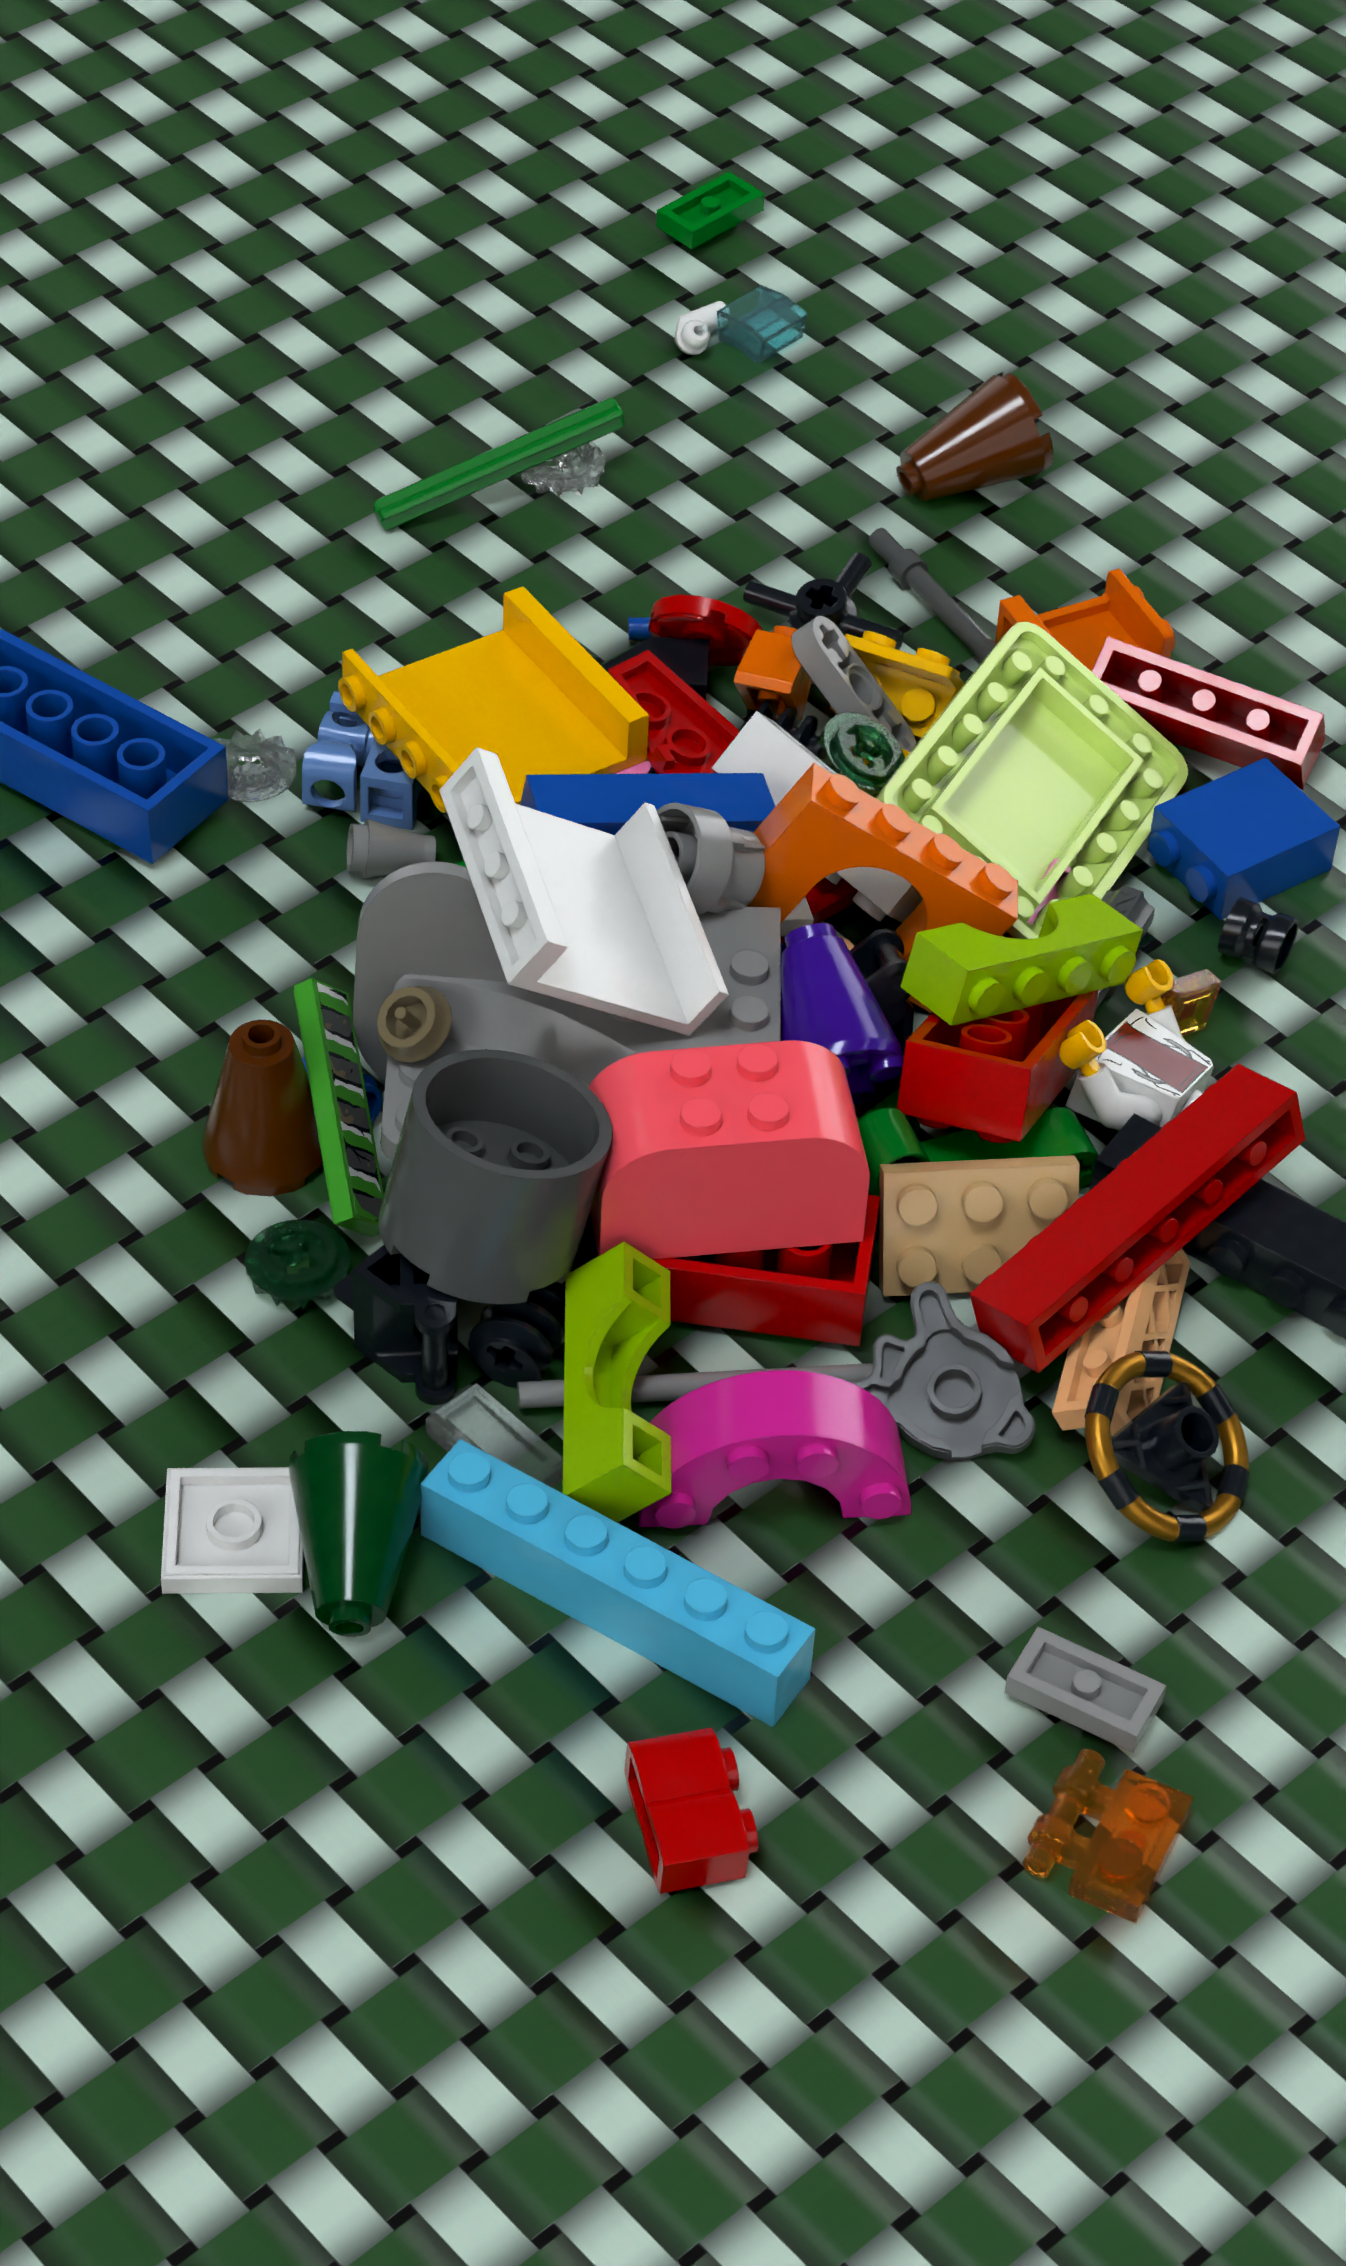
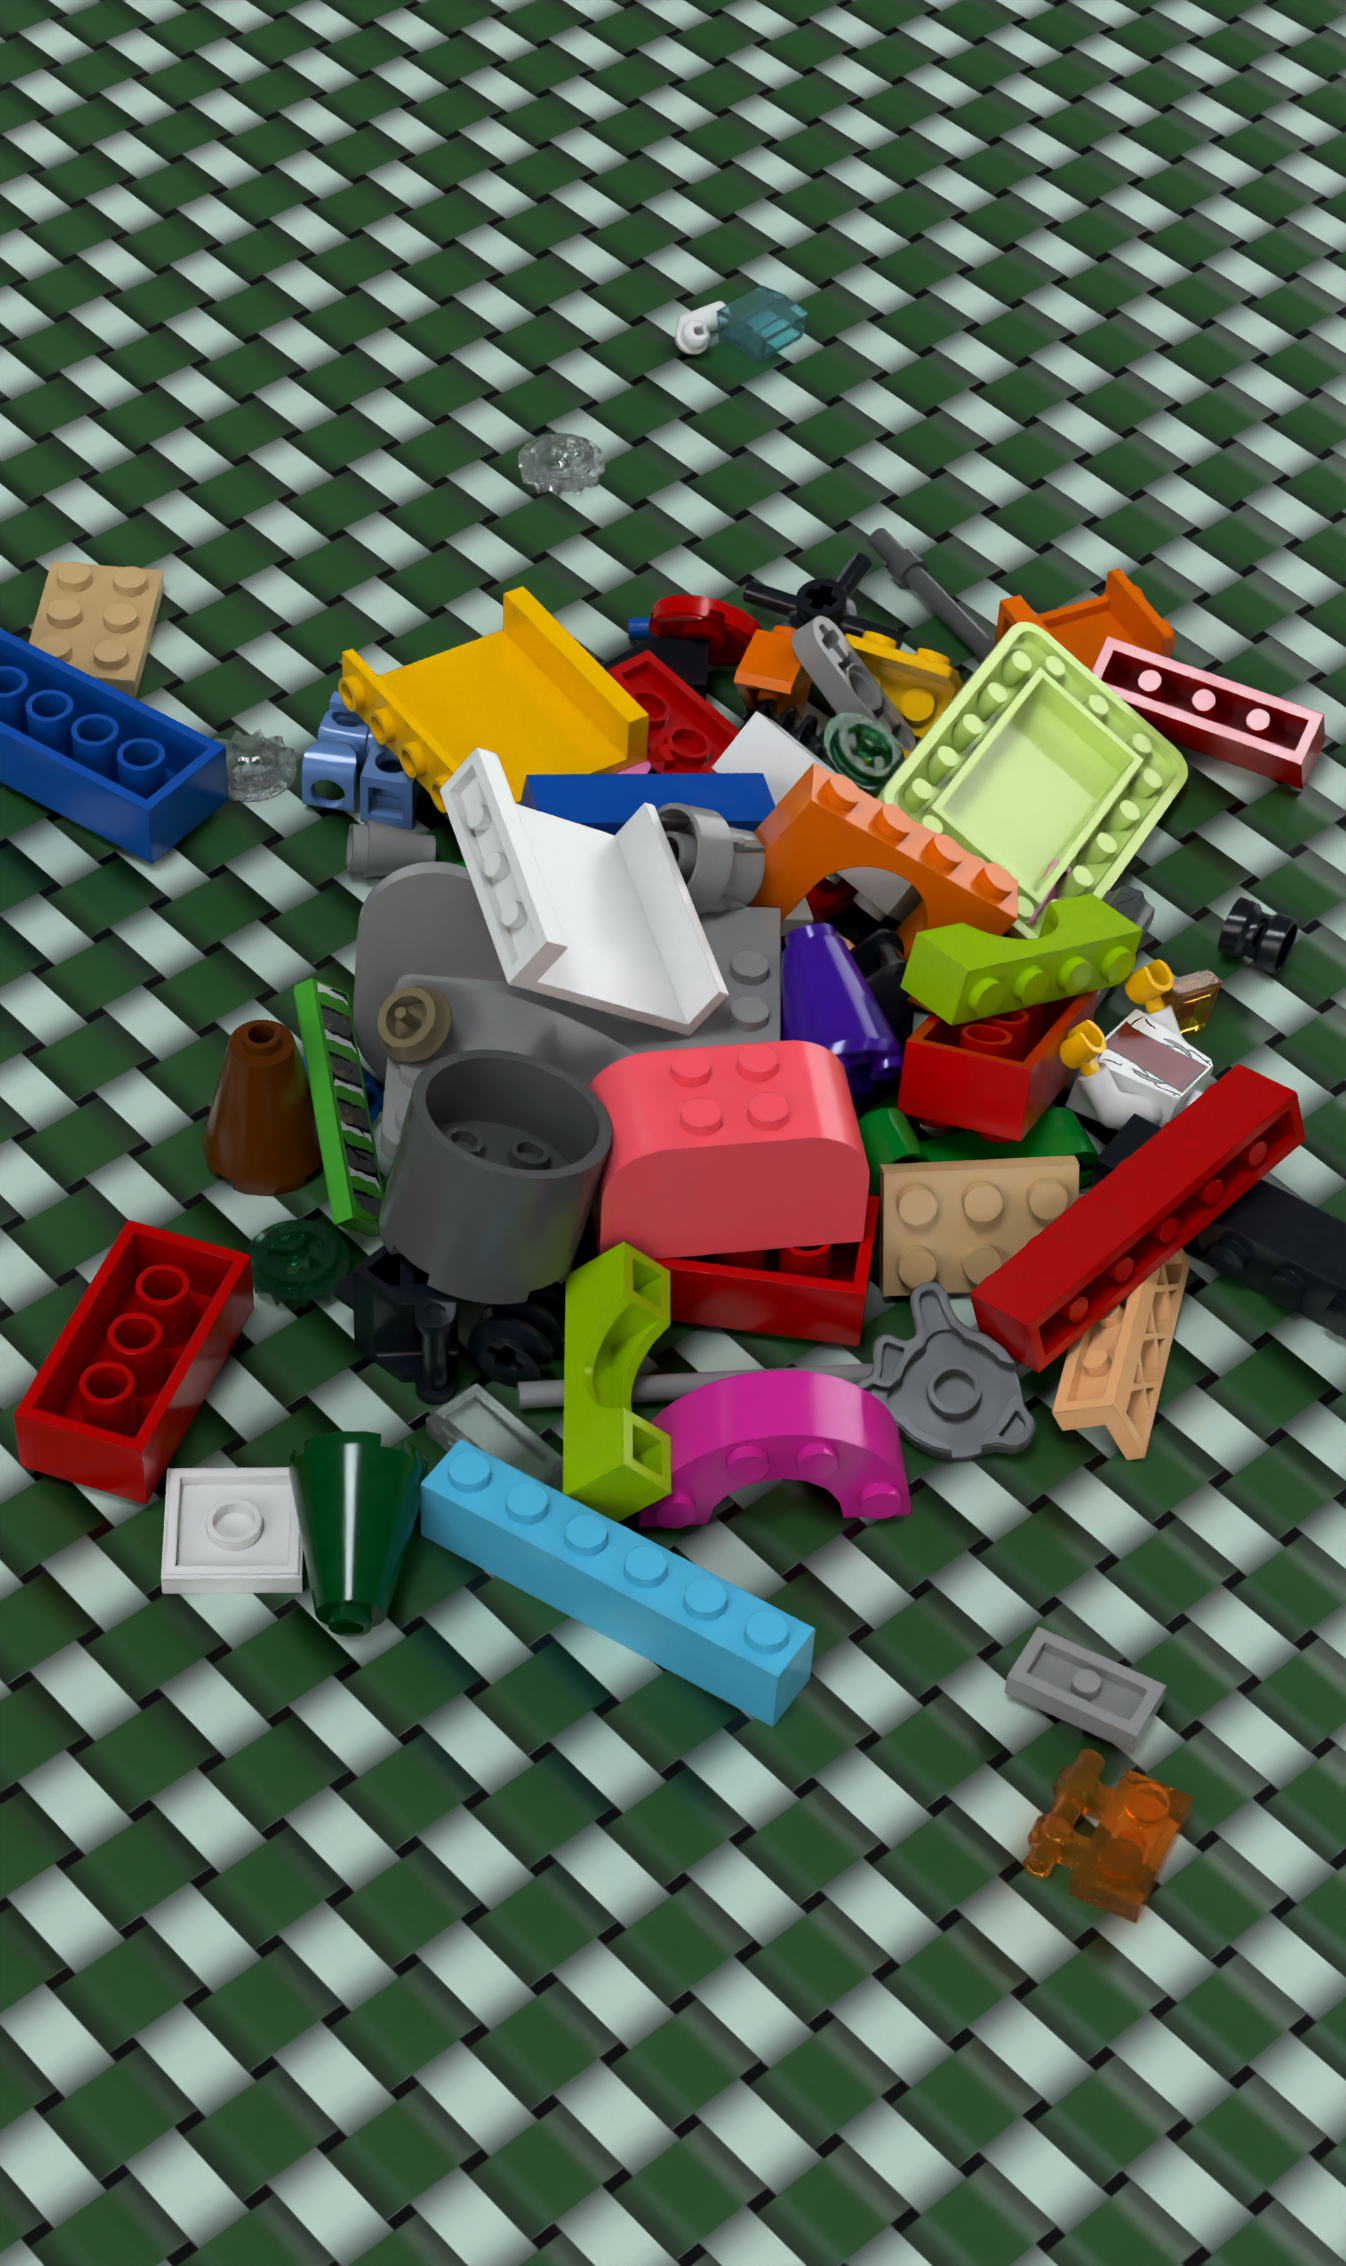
(99, 620): none -> tan plate
(135, 1361): none -> red brick
(498, 464): green axle -> none
(688, 1809): red brick -> none
(710, 210): green plate -> none
(978, 443): reddish brown cone -> none
(1168, 1447): black piece -> none
(1243, 837): blue brick -> none

